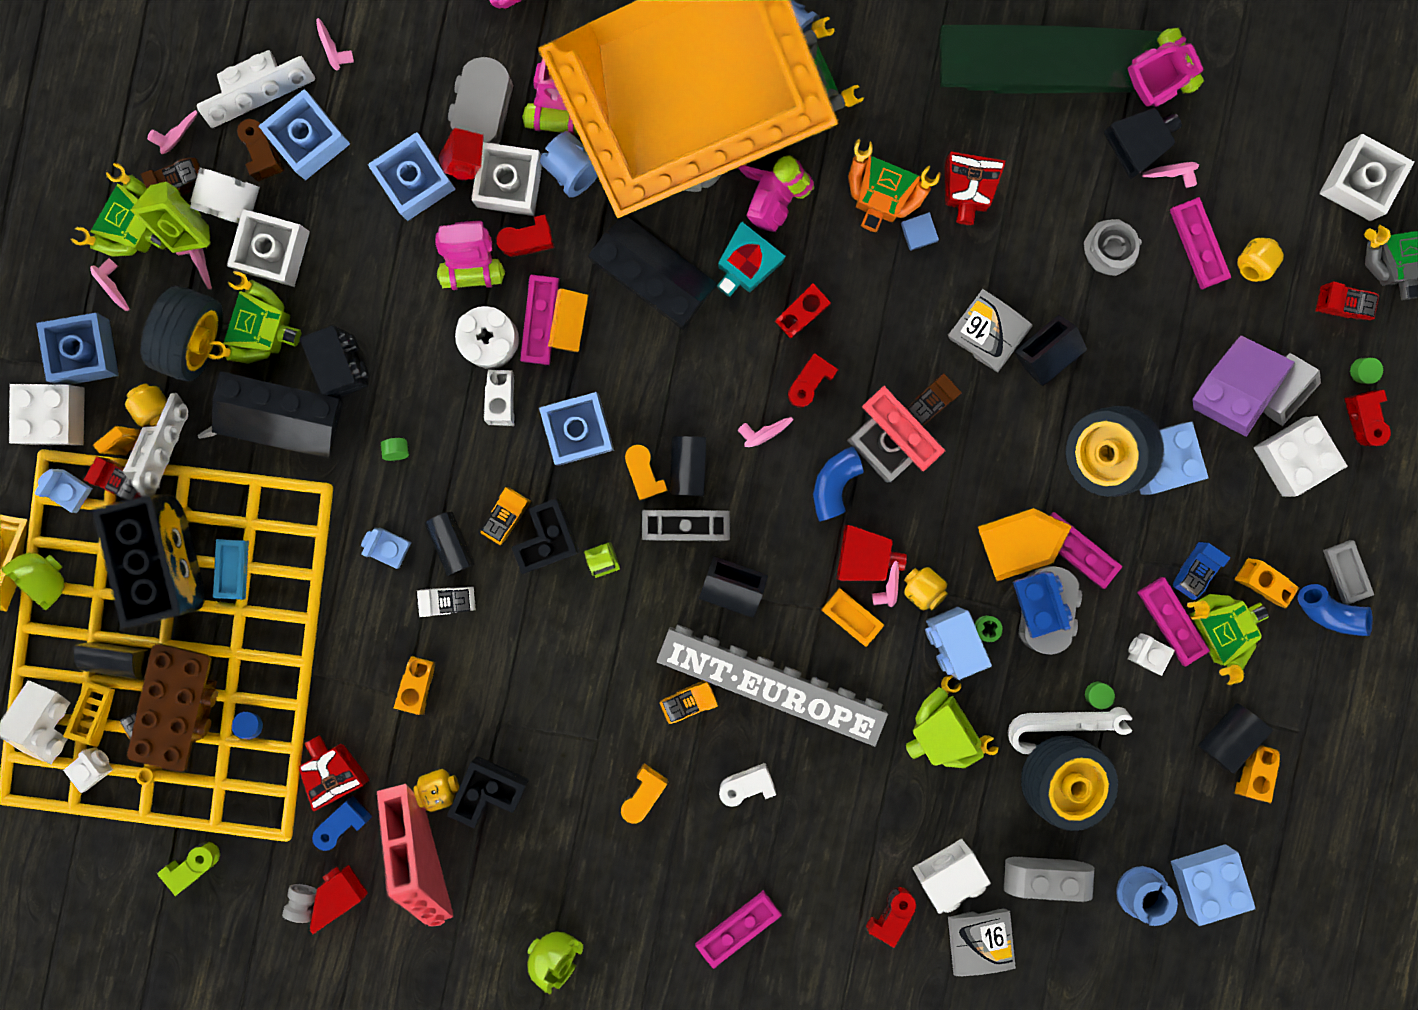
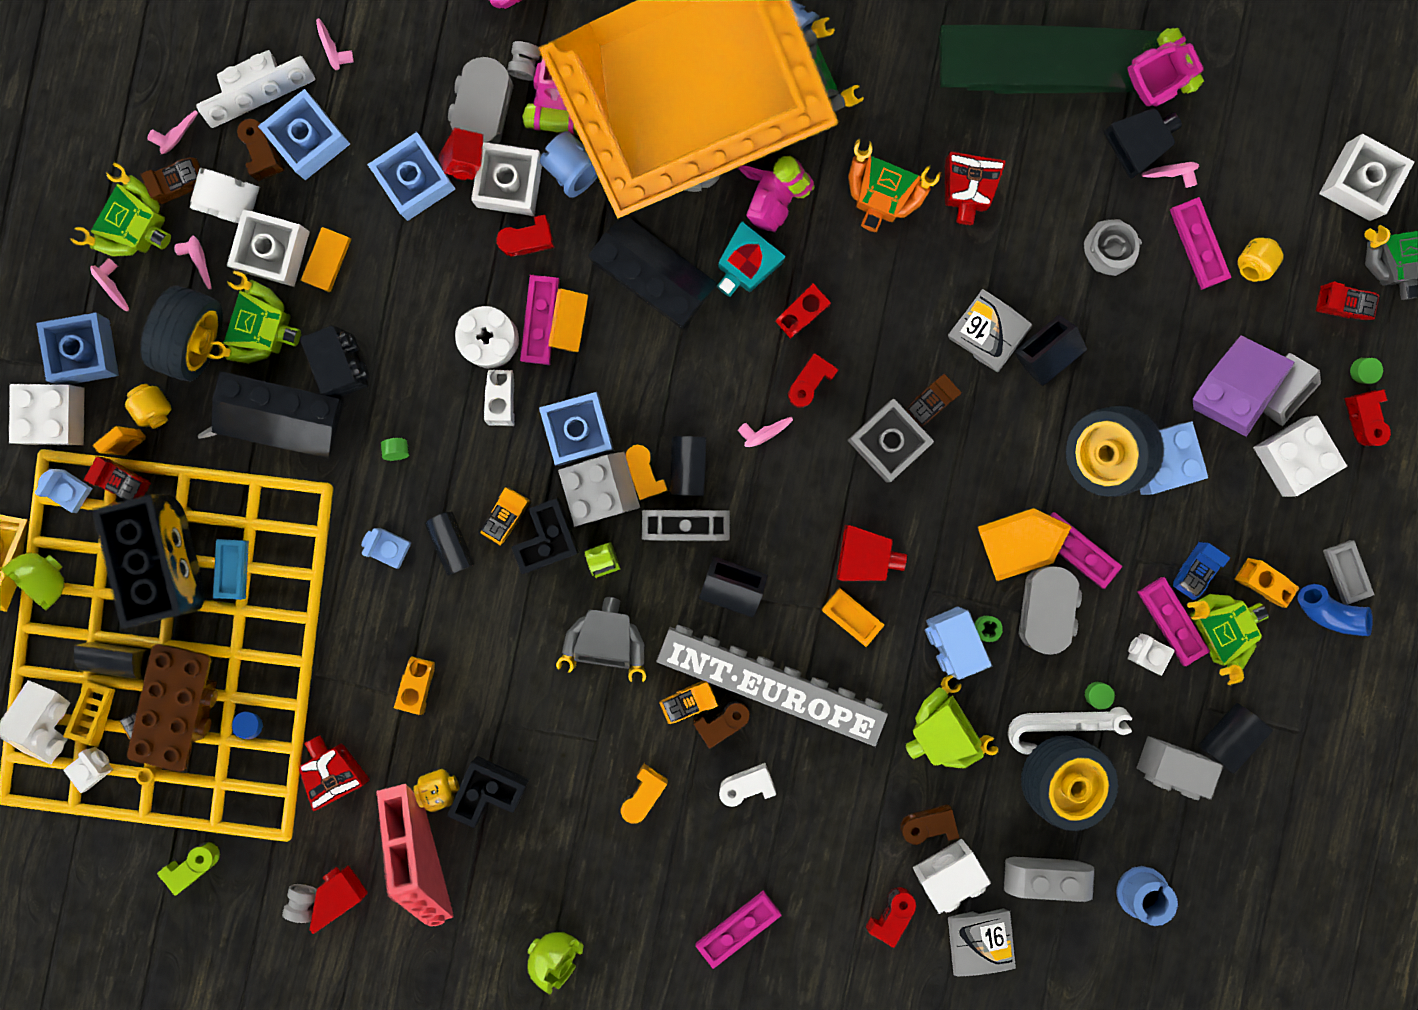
(155, 447): white bracket -> none
(171, 218): lime slope -> none
(326, 259): none -> light orange tile
(333, 828): blue leg -> none
(445, 600): leg -> none
(467, 256): dark pink piece -> none
(523, 60): none -> light grey wheel
(599, 488): none -> light grey brick
(605, 640): none -> dark grey torso
(724, 724): none -> reddish brown leg
(831, 482): blue cylinder -> none
(891, 593): bright pink bar -> none
(903, 428): coral tile -> none
(919, 231): medium blue tile -> none
(925, 588): yellow head -> none
(929, 823): none -> reddish brown leg
(1042, 603): blue bracket -> none
(1179, 769): none -> light grey brick
(1213, 885): light blue brick -> none
(1259, 774): light orange leg -> none

